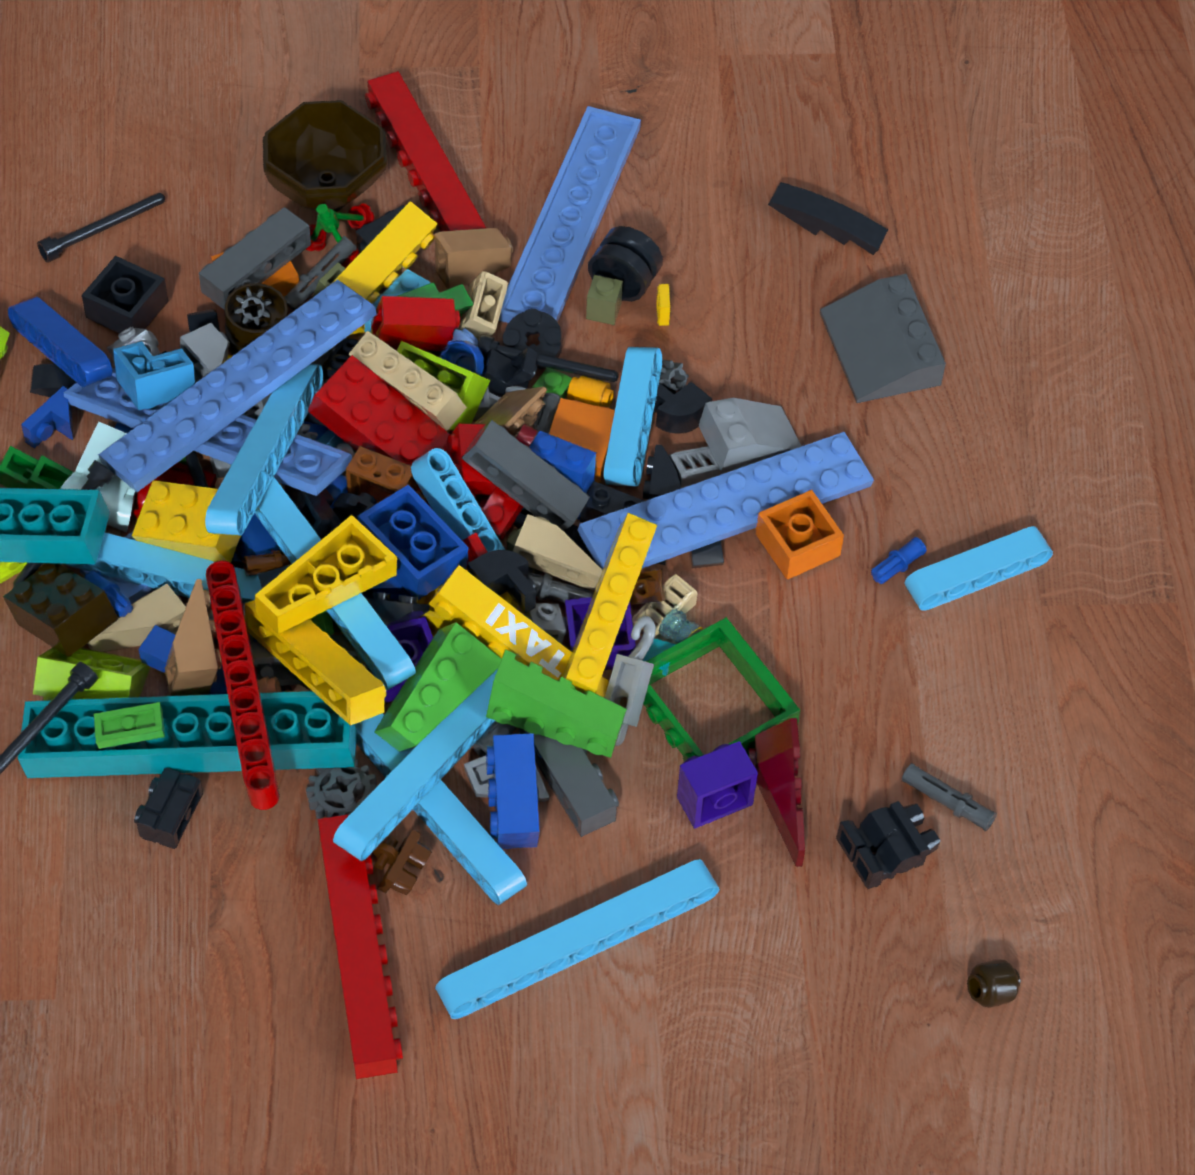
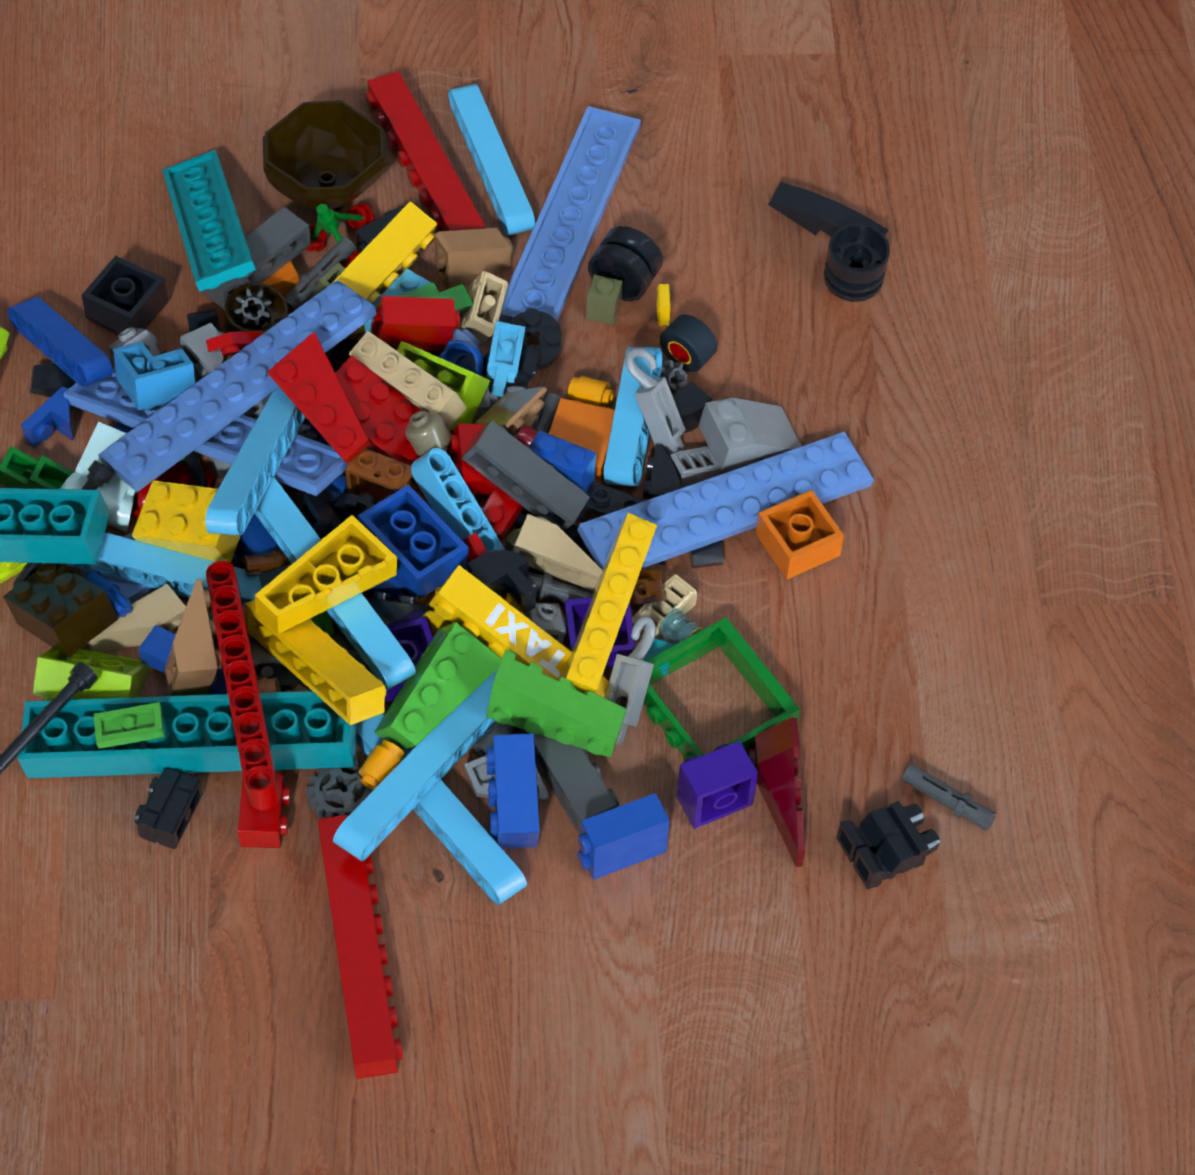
(51, 248): black piece -> none
(208, 221): none -> teal plate
(232, 341): none -> red plate
(267, 826): none -> red brick
(316, 391): none -> red wing
(380, 763): none -> light orange brick
(409, 851): reddish brown hips -> none
(427, 432): none -> dark tan head
(487, 343): black piece -> none
(491, 160): none -> medium azure beam
(504, 355): none -> medium azure hinge
(554, 382): bright green plate -> none
(576, 939): medium azure beam -> none
(623, 836): none -> blue brick
(656, 403): none -> light grey piece
(688, 342): none -> black wheel
(856, 262): none -> black wheel
(884, 340): dark grey slope -> none
(898, 560): blue axle -> none
(978, 568): medium azure beam -> none
(993, 983): dark brown head -> none

